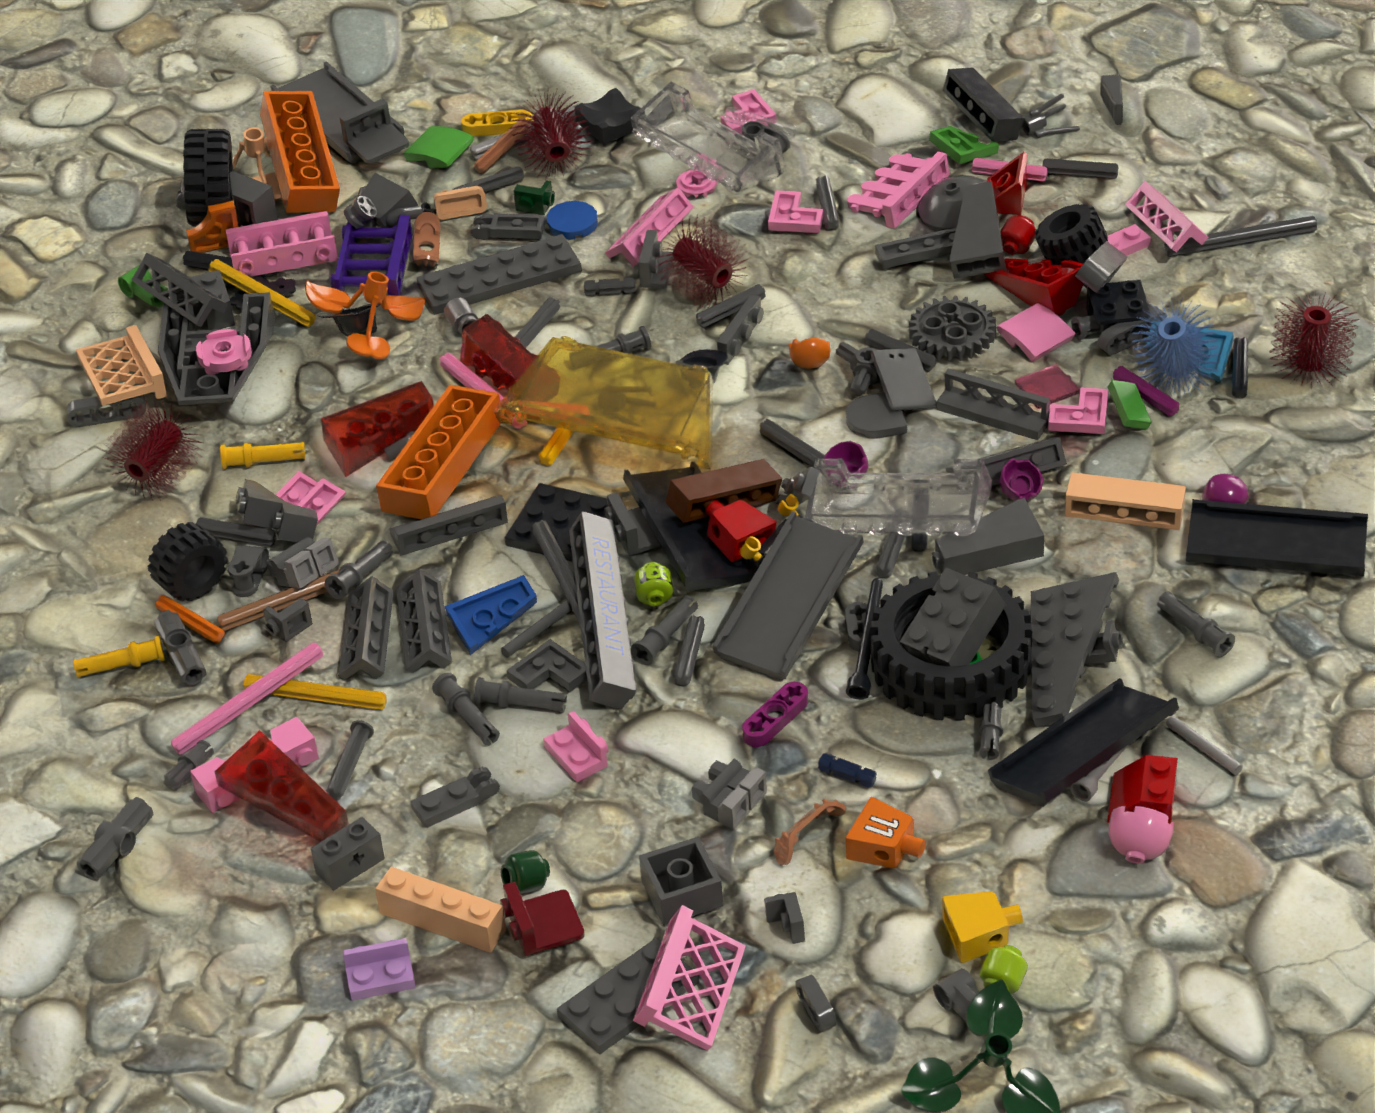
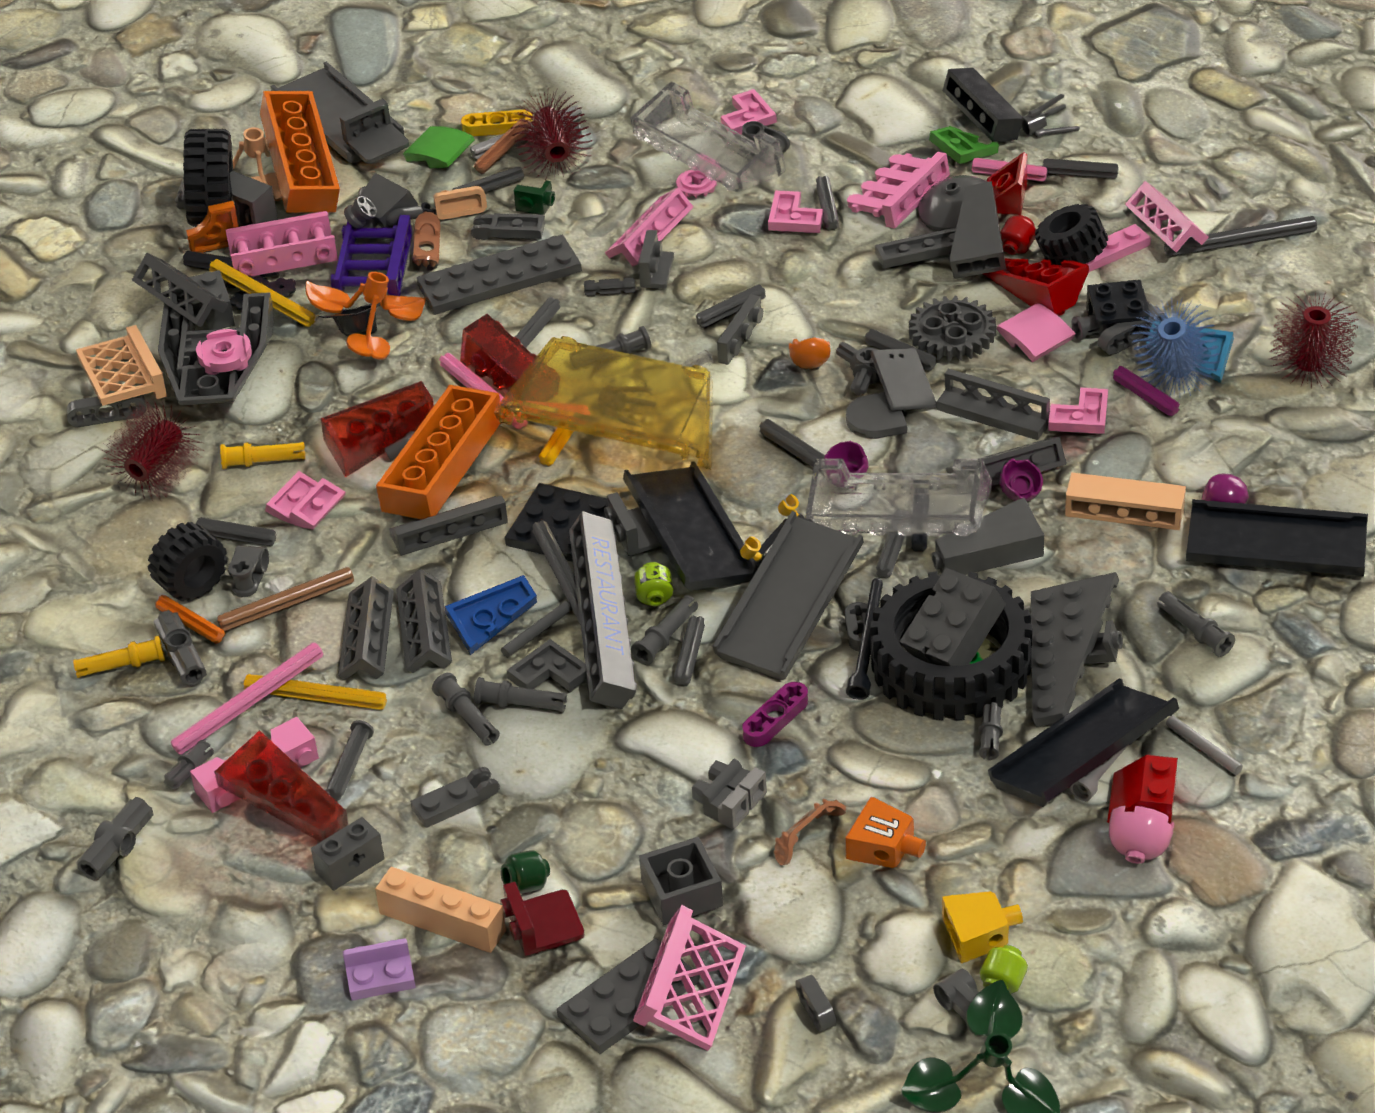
(131, 289): bright green piece -> none
(267, 510): dark grey arch -> none
(289, 621): dark grey bracket -> none
(303, 562): light grey hips -> none
(352, 574): dark grey pin -> none
(459, 314): flat silver brick -> none
(572, 219): blue tile -> none
(578, 748): bright pink bracket -> none
(607, 117): black brick -> none
(702, 262): dark red piece -> none
(707, 358): black piece -> none
(734, 524): red torso -> none
(741, 117): clear axle -> none
(750, 482): reddish brown brick -> none
(787, 910): dark grey bracket -> none
(800, 485): dark grey hinge -> none
(847, 770): dark blue axle -> none
(1049, 383): clear pink piece -> none
(1101, 266): dark grey beam -> none
(1112, 96): dark grey slope -> none
(1129, 404): bright green tile -> none
(1240, 367): black axle -> none

